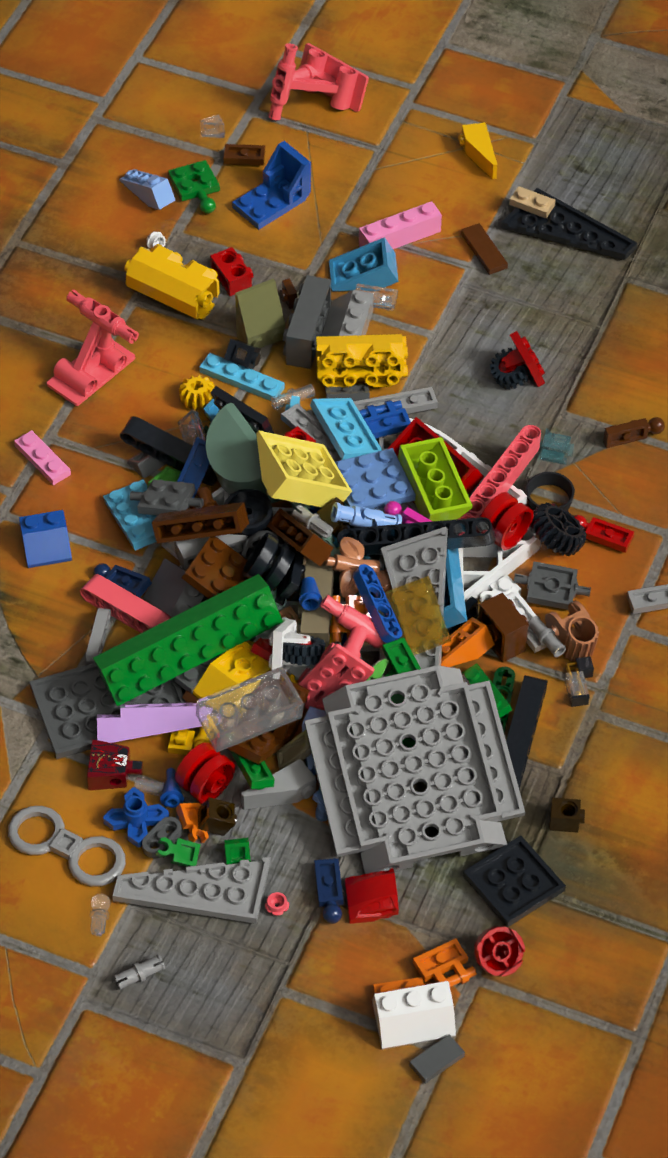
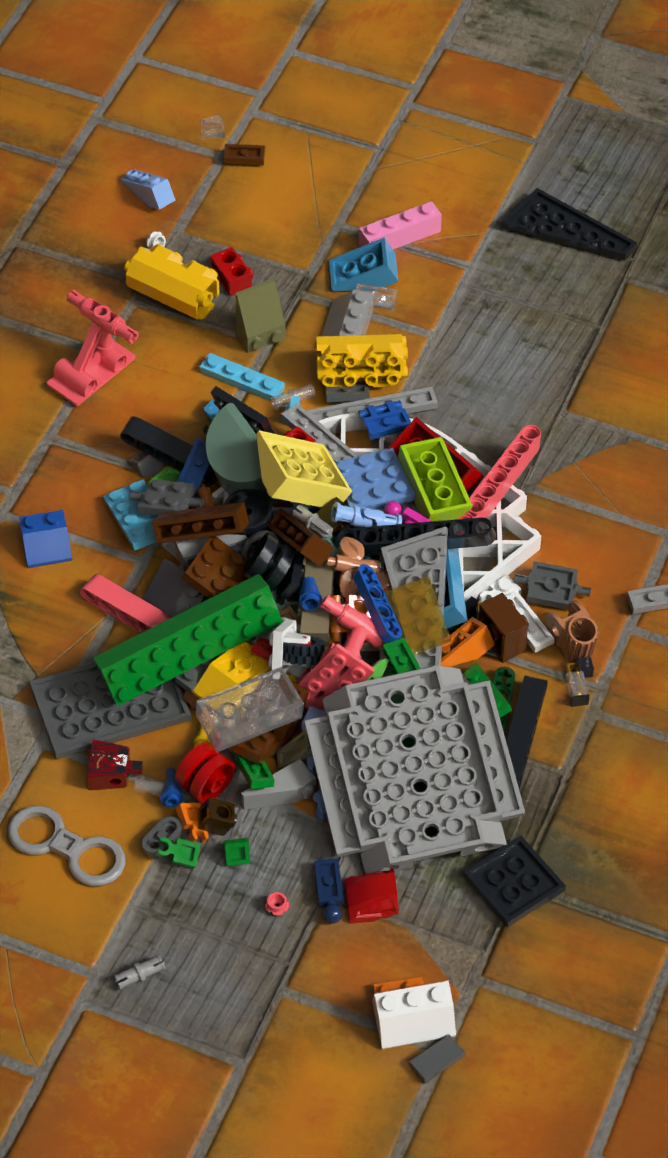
(42, 457): bright pink plate -> none
(98, 634): light grey beam -> none
(100, 904): clear axle -> none
(125, 578): dark blue plate -> none
(135, 816): blue plant -> none
(146, 720): lavender wedge -> none
(181, 742): yellow tile -> none
(187, 189): green plate -> none
(191, 427): clear plate -> none
(196, 392): yellow gear -> none
(206, 890): light grey wing -> none
(242, 353): black window -> none
(283, 187): blue bracket -> none
(288, 293): reddish brown plate -> none
(307, 321): dark grey brick -> none
(317, 73): coral plate -> none
(345, 427): medium azure plate -> none
(443, 959): orange plate -> none
(478, 147): yellow slope -> none
(484, 248): reddish brown tile -> none
(499, 950): red cylinder -> none
(508, 519): red wheel -> none
(517, 364): plate -> none
(532, 202): tan plate -> none
(546, 636): light grey pin -> none
(550, 478): black tyre -> none
(556, 448): clear light blue window -> none
(558, 529): black gear -> none
(563, 823): dark brown brick -> none
(607, 533): red plate -> none
(632, 431): reddish brown plate -> none

